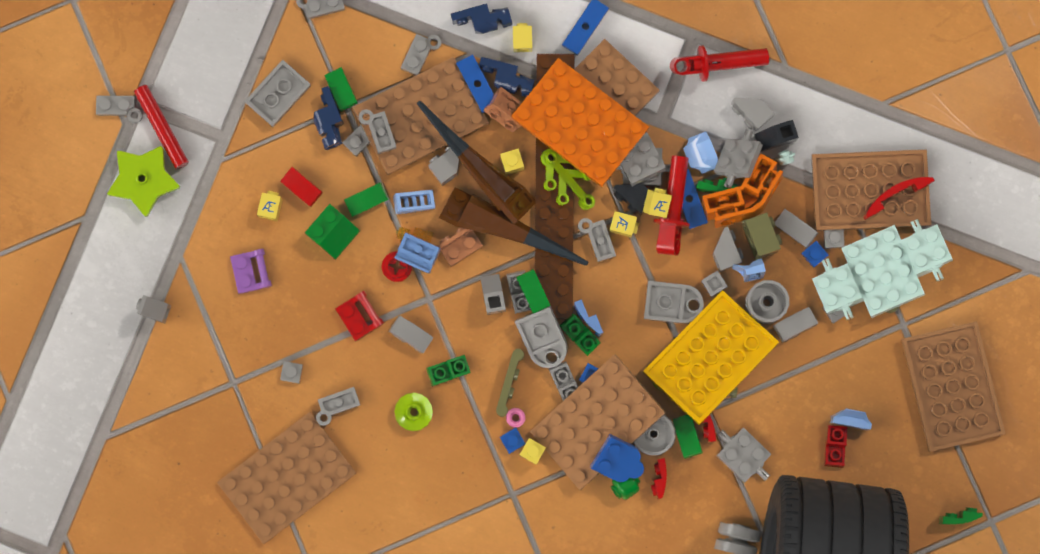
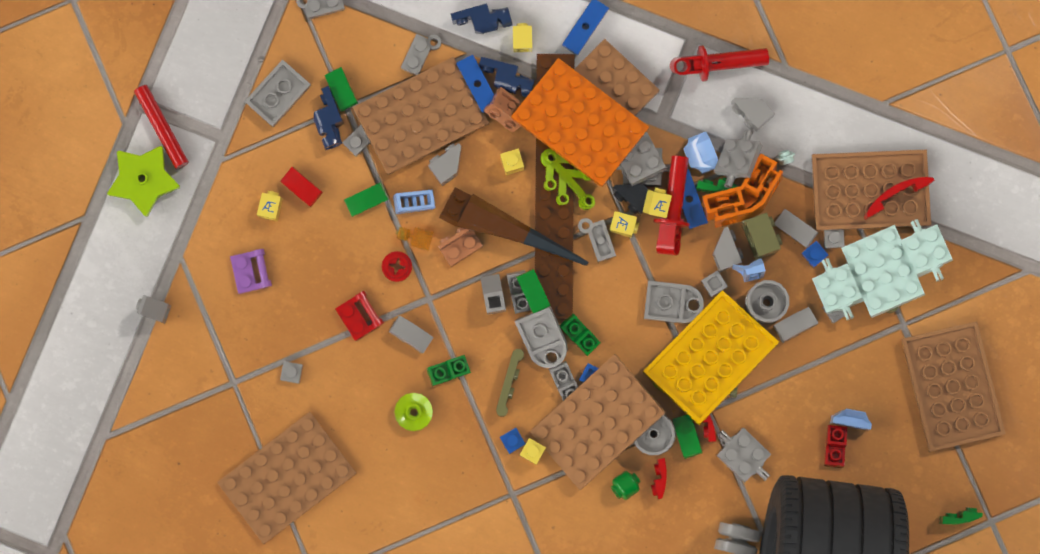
(117, 107): light grey hinge -> none
(332, 231): green slope -> none
(337, 403): light grey hinge -> none
(380, 130): light grey hinge -> none
(417, 253): medium blue plate -> none
(498, 186): reddish brown plate -> none
(520, 422): bright pink plate -> none
(592, 322): medium blue slope -> none
(618, 460): blue plate -> none
(777, 135): black slope -> none

